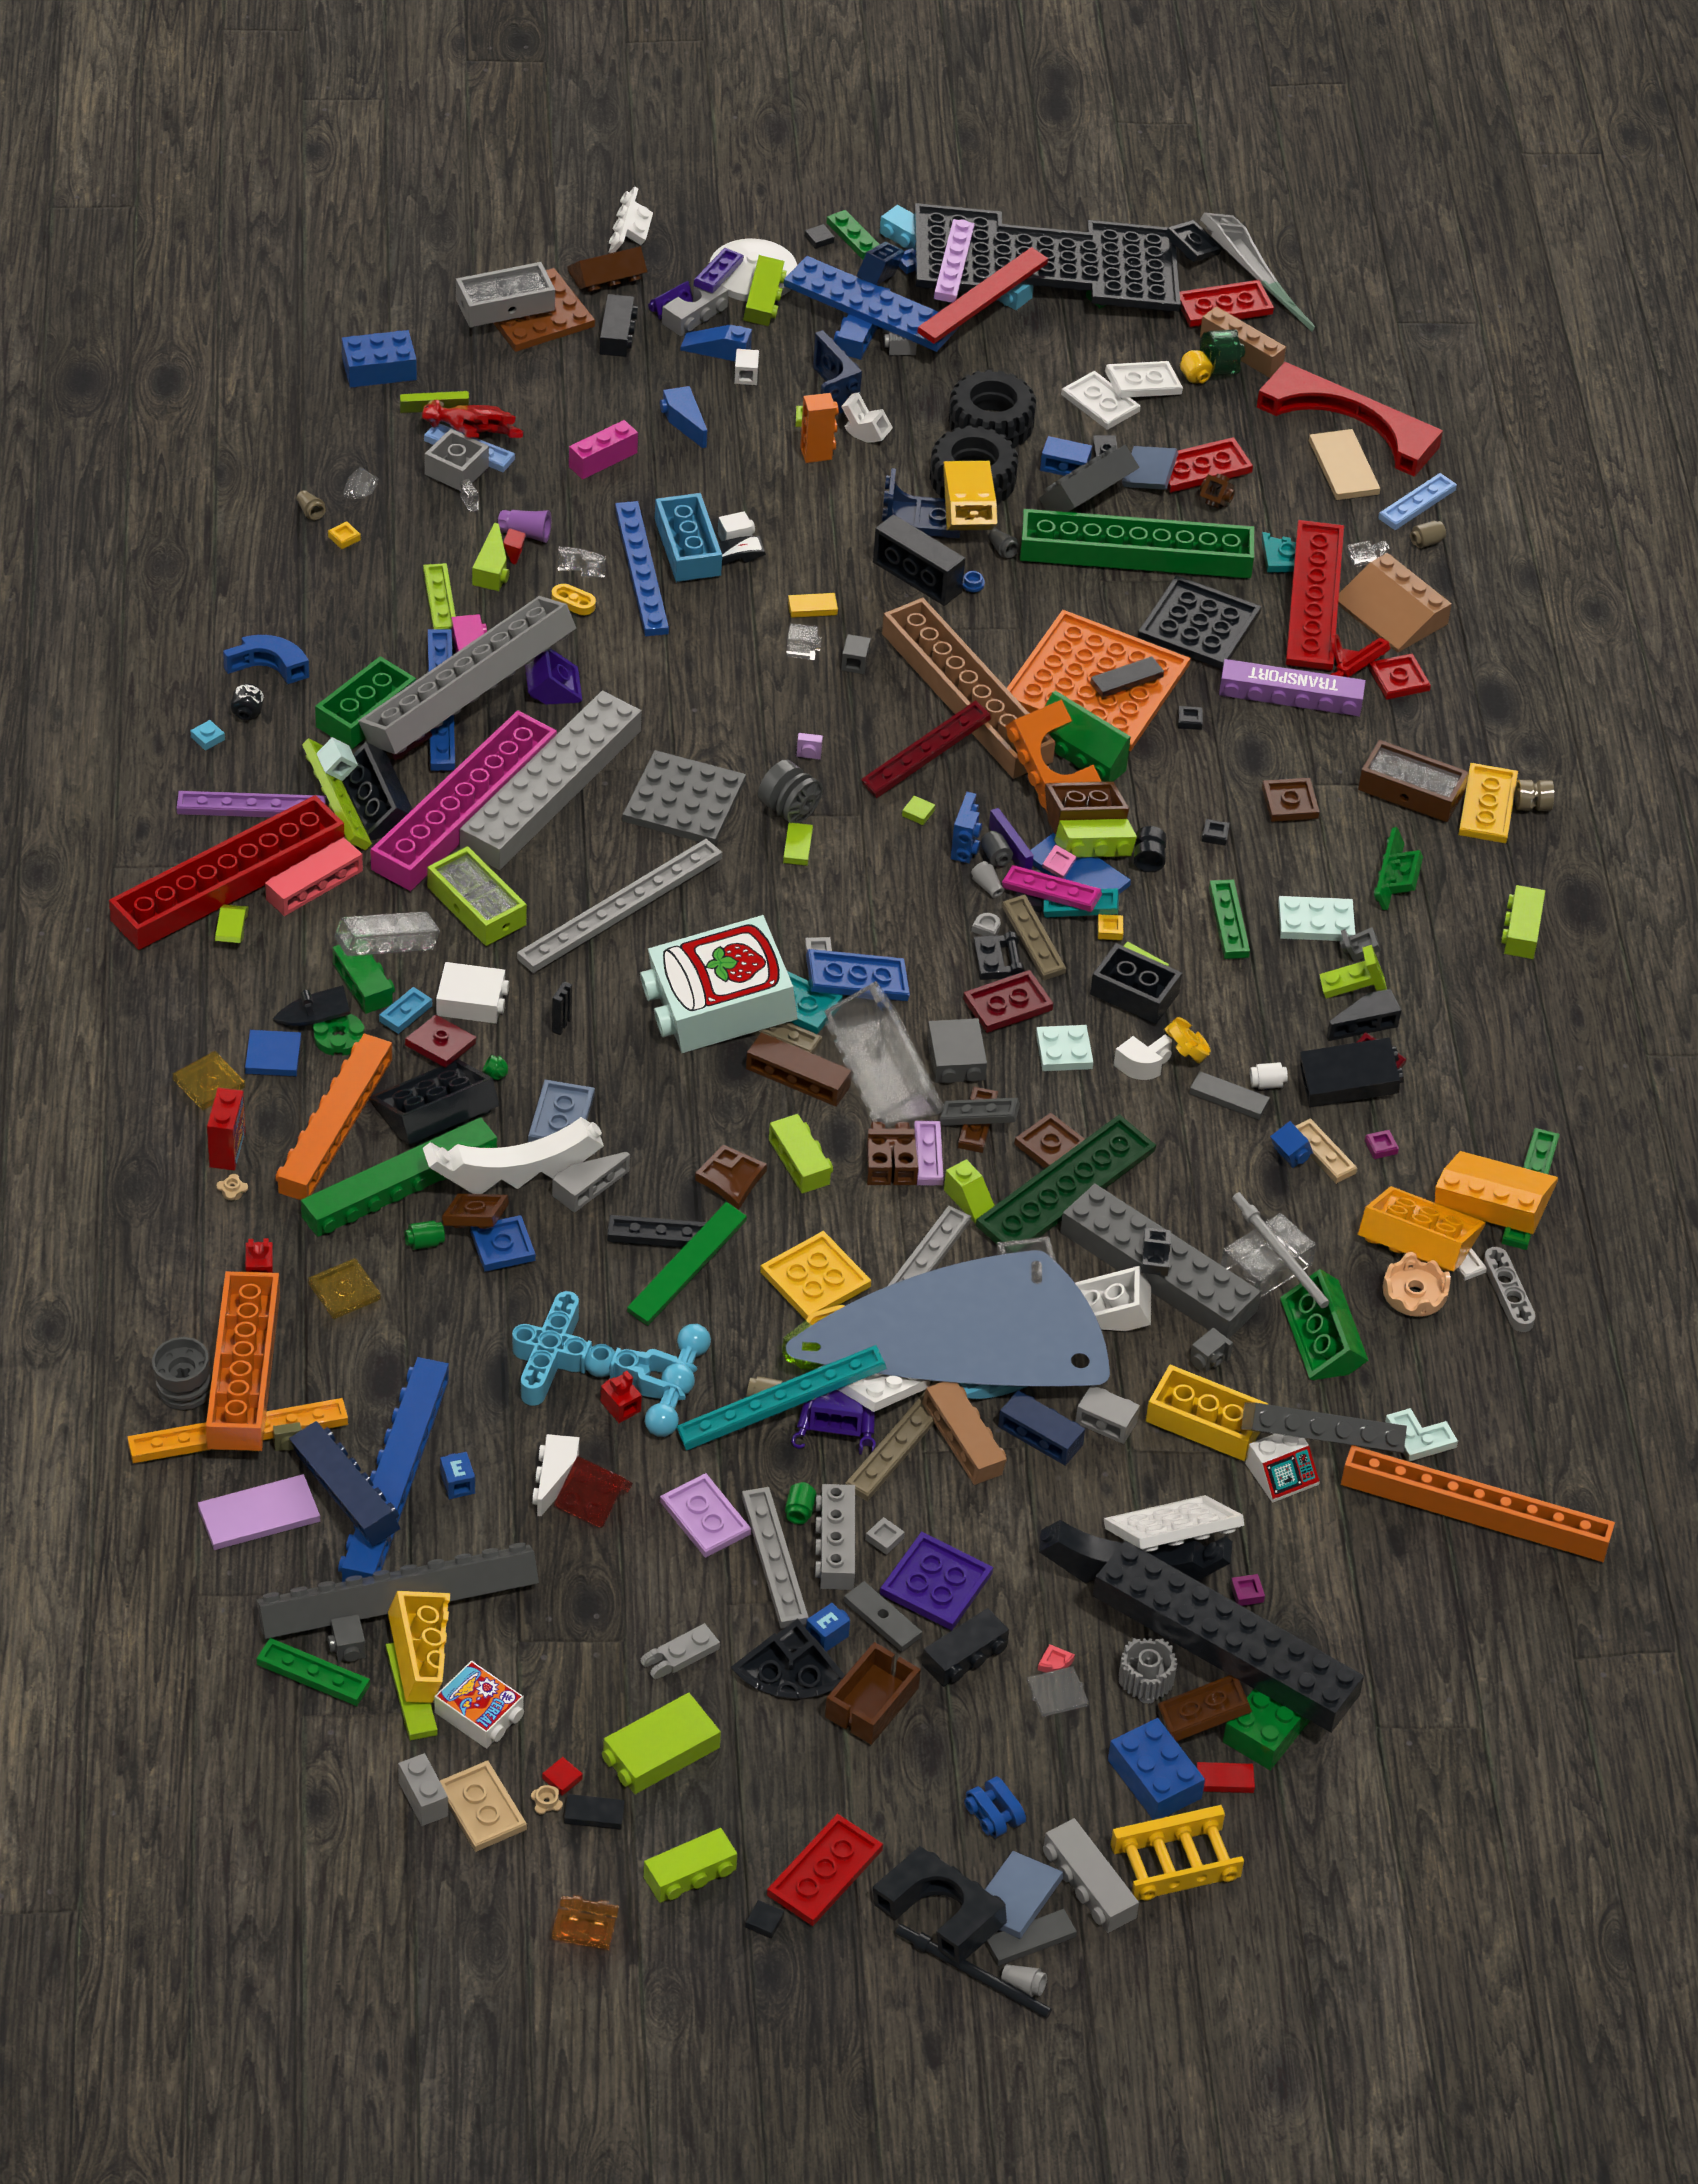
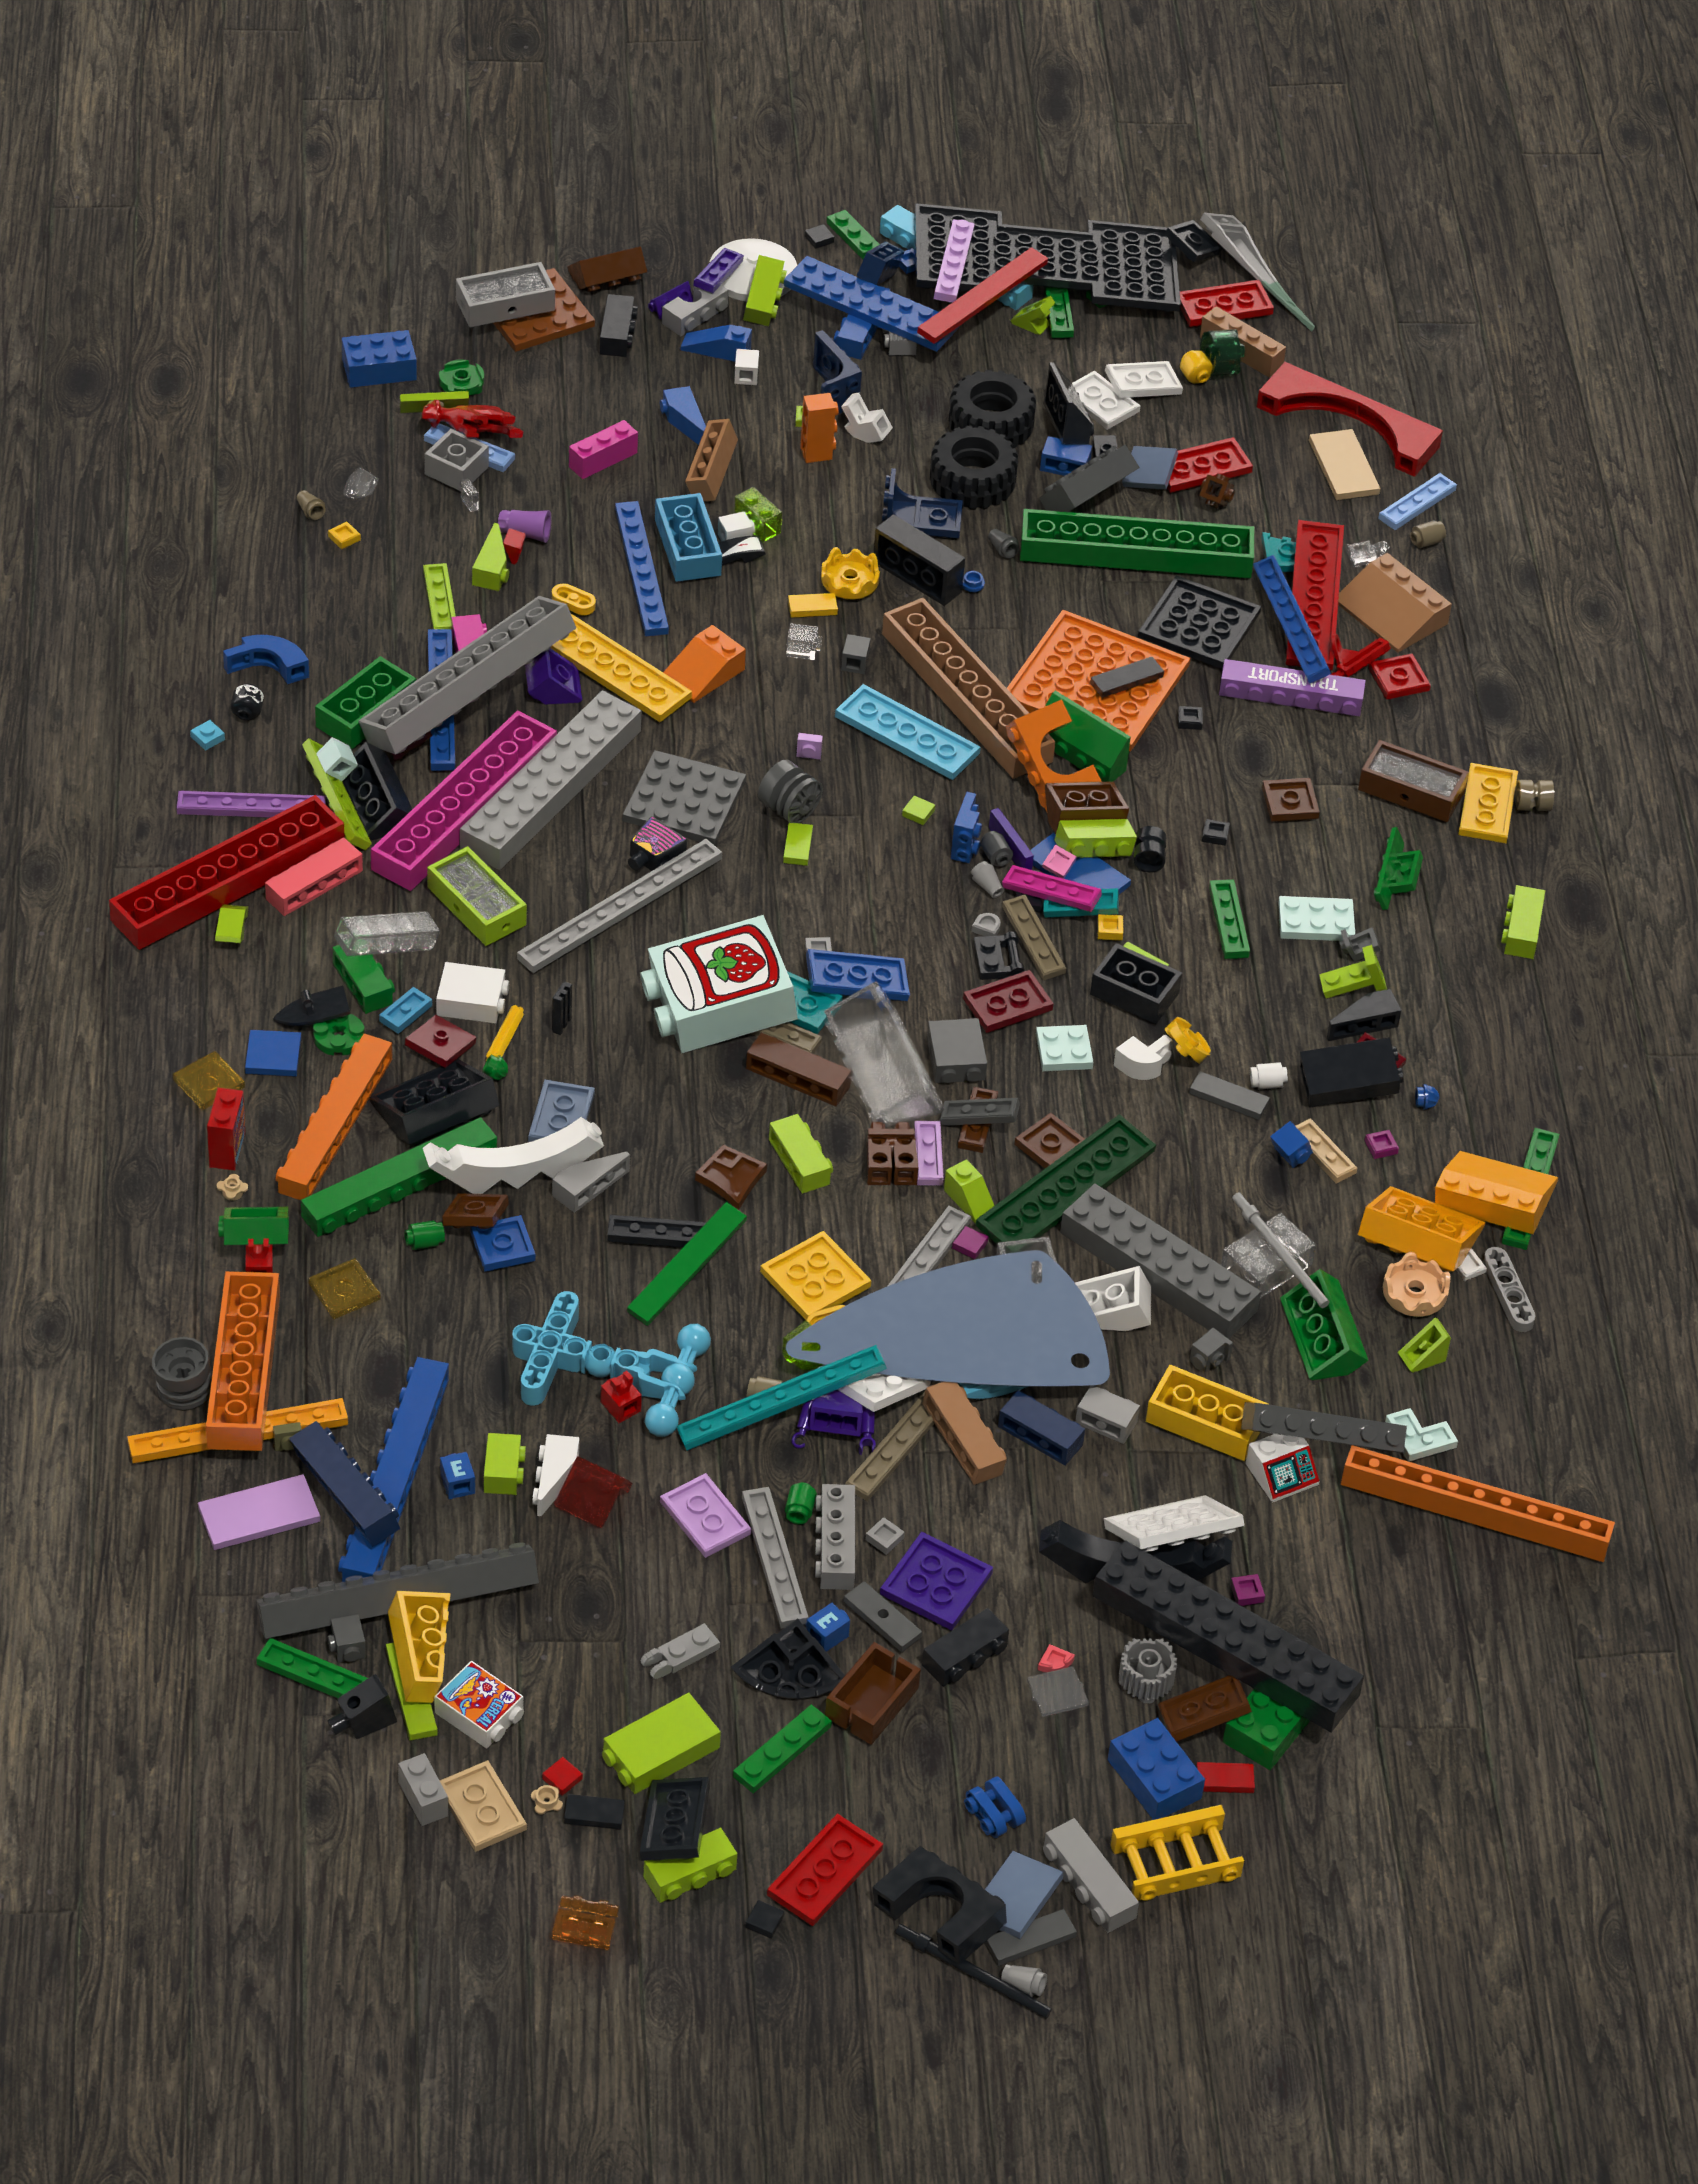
(254, 1223): none -> green window
(364, 1709): none -> black torso
(472, 377): none -> green plate
(502, 1464): none -> lime brick
(506, 1031): none -> yellow axle
(582, 560): clear slope -> none
(622, 671): none -> yellow plate
(632, 221): white bracket -> none
(655, 845): none -> black torso
(675, 1819): none -> black plate
(707, 662): none -> orange slope
(712, 459): none -> medium nougat brick
(761, 511): none -> clear neon green brick
(782, 1748): none -> green plate
(853, 564): none -> yellow plate
(907, 731): none -> medium azure plate
(926, 749): dark red tile -> none
(969, 495): yellow slope -> none
(970, 1242): none -> magenta tile
(1034, 316): none -> lime slope
(1060, 313): none -> green plate
(1066, 409): none -> black slope
(1156, 1251): black slope -> none
(1291, 619): none -> blue tile
(1426, 1096): none -> blue plate
(1427, 1347): none -> lime slope

